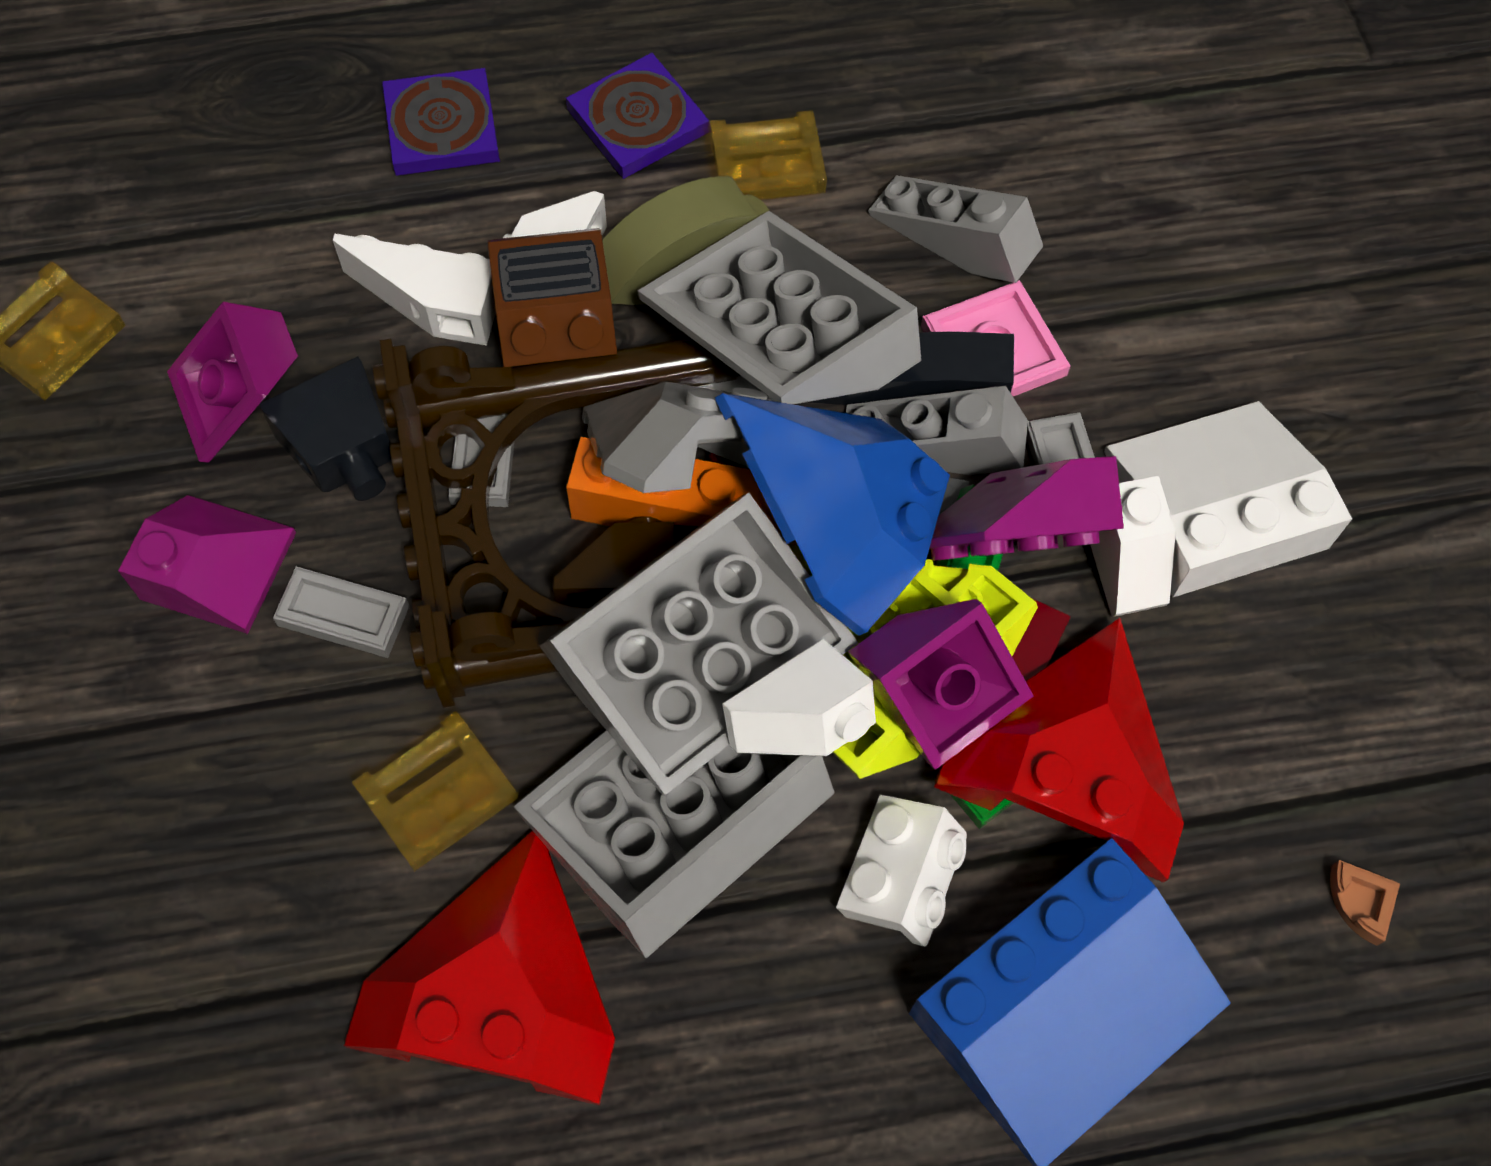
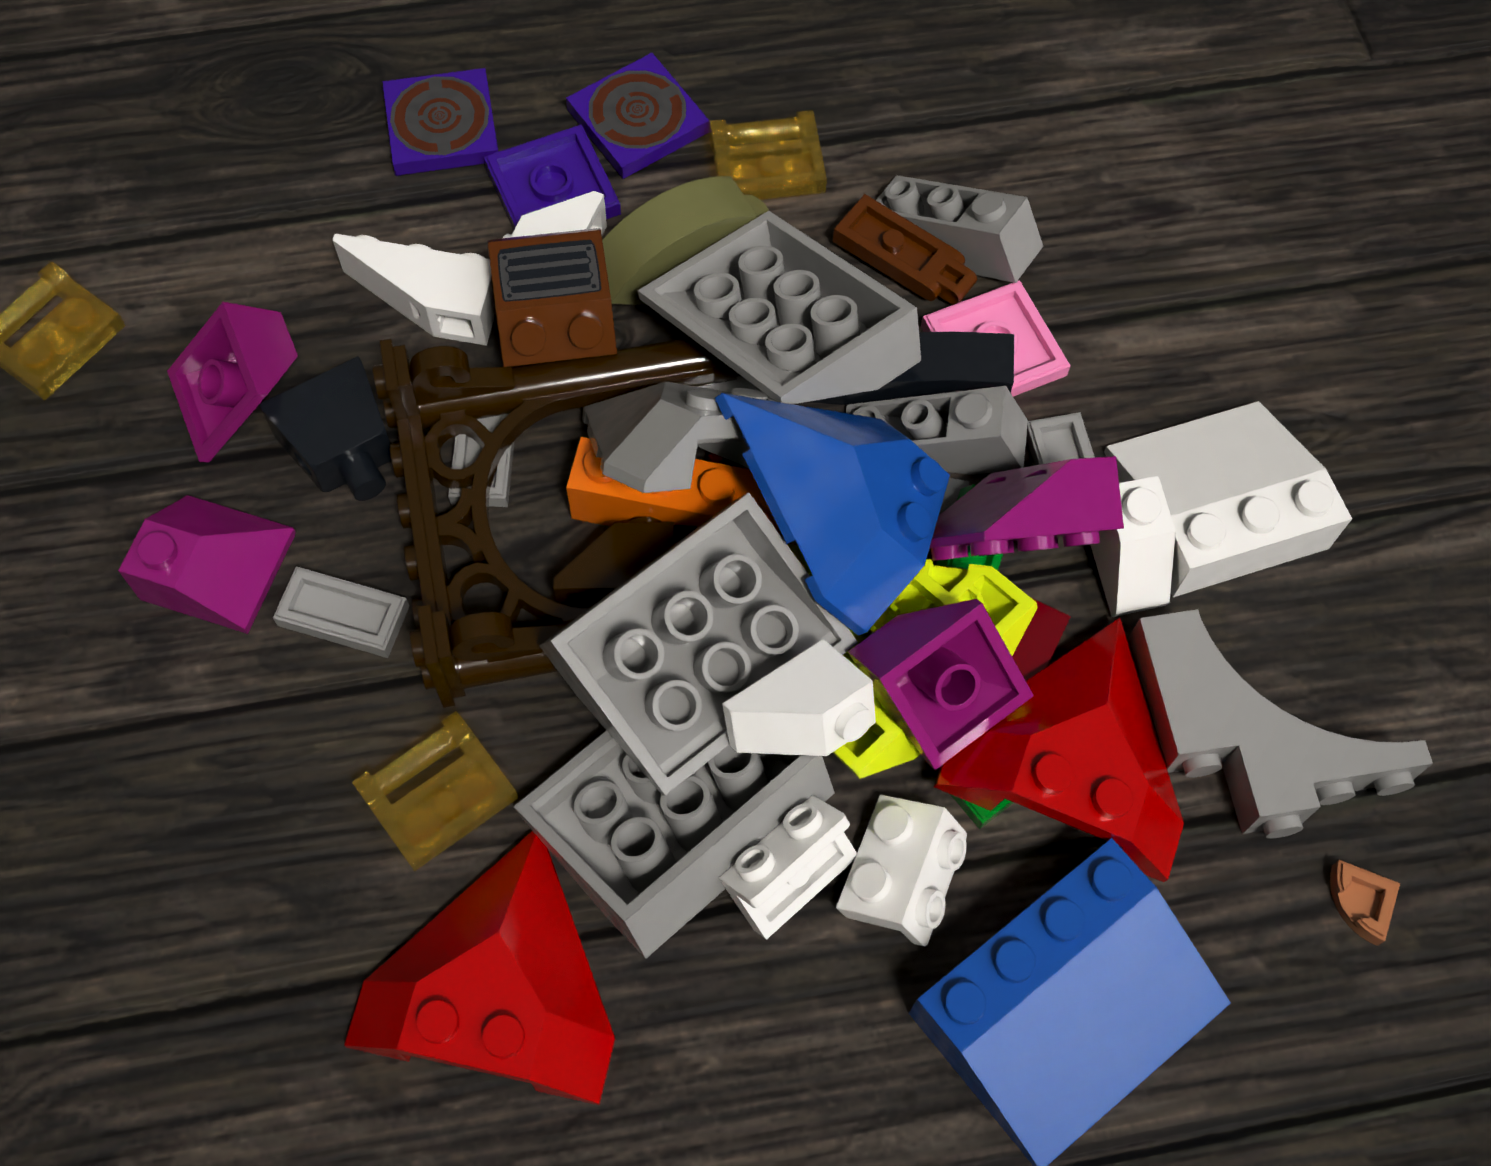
(549, 173): none -> dark purple tile
(790, 865): none -> white bracket
(904, 252): none -> reddish brown hinge
(1271, 760): none -> light grey arch

